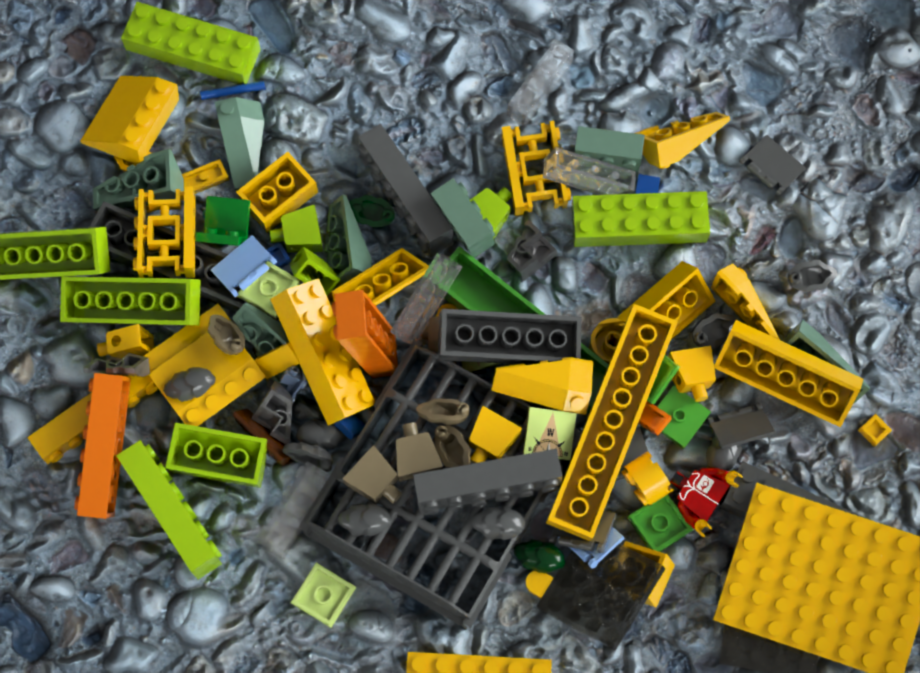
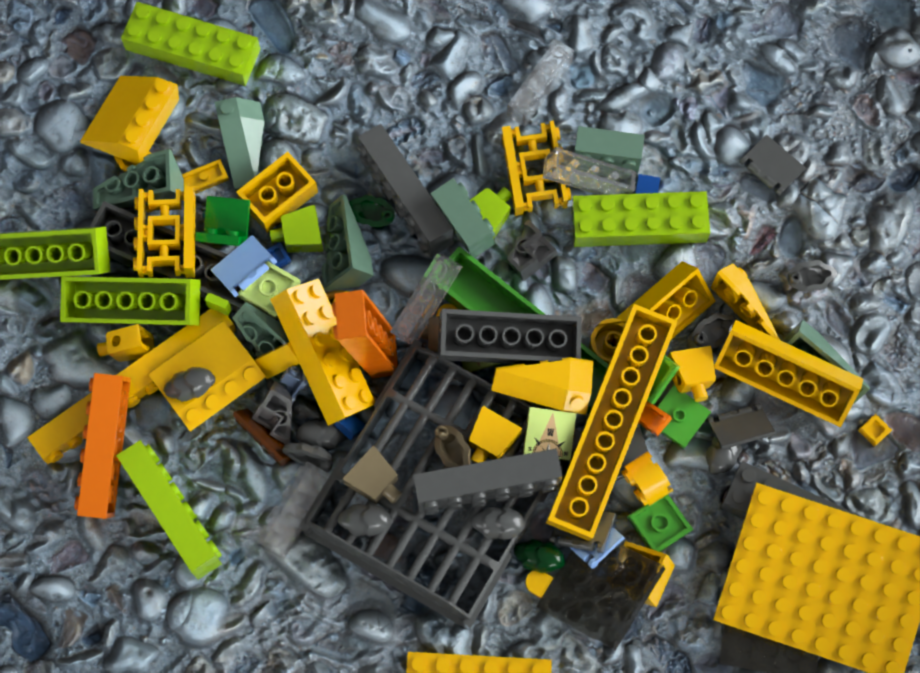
(129, 365): flat silver slope -> none
(217, 455): lime slope -> none
(218, 304): none -> lime tile
(226, 335): dark tan arm -> none
(232, 90): blue bar -> none
(309, 266): lime torso -> none
(323, 595): yellowish green tile -> none
(386, 276): yellow slope -> none
(415, 453): dark tan torso -> none
(444, 411): dark tan arm -> none
(673, 143): yellow wedge -> none
(702, 494): red torso -> none

